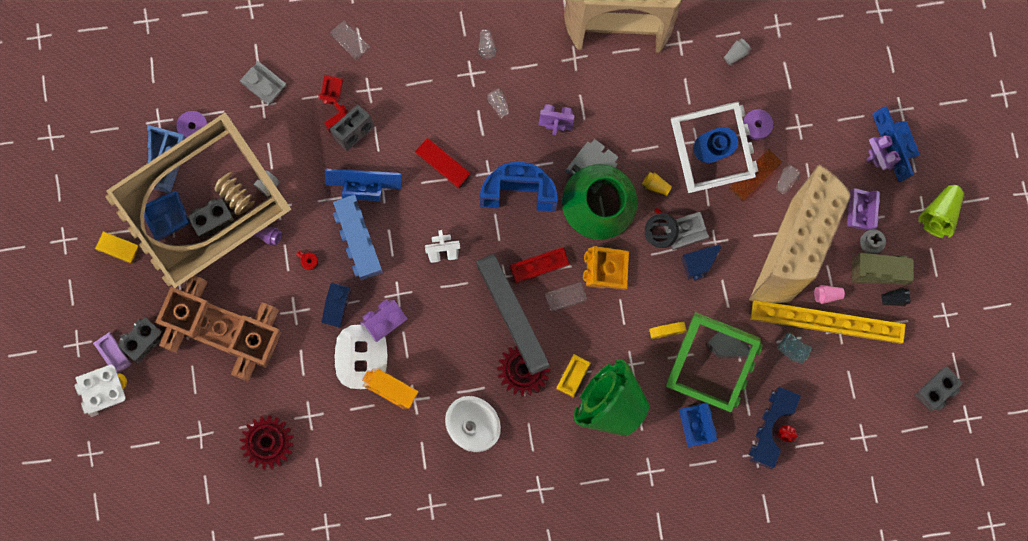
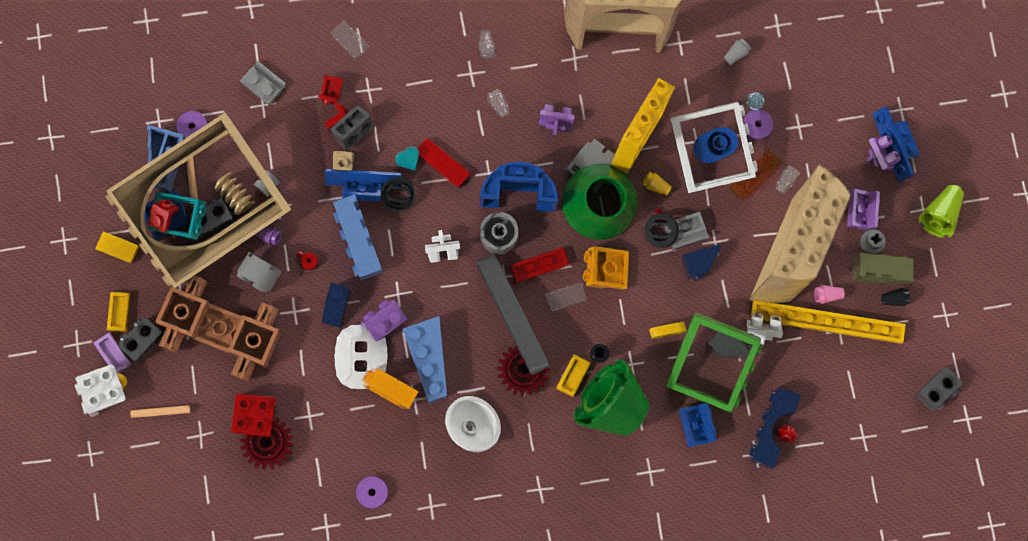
(118, 311): none -> yellow tile
(160, 411): none -> light nougat bar
(161, 215): none -> red bracket
(191, 179): none -> light nougat bar
(198, 212): none -> teal window
(253, 415): none -> red bracket
(258, 271): none -> light grey brick
(343, 160): none -> tan bracket
(372, 501): none -> medium lavender piece
(406, 203): none -> black piece
(408, 158): none -> teal tile
(427, 353): none -> medium blue wedge
(499, 222): none -> light grey brick
(599, 348): none -> black cone
(642, 126): none -> yellow window
(755, 101): none -> clear light blue plate
(764, 330): none -> white hips
(794, 348): clear light blue bracket -> none

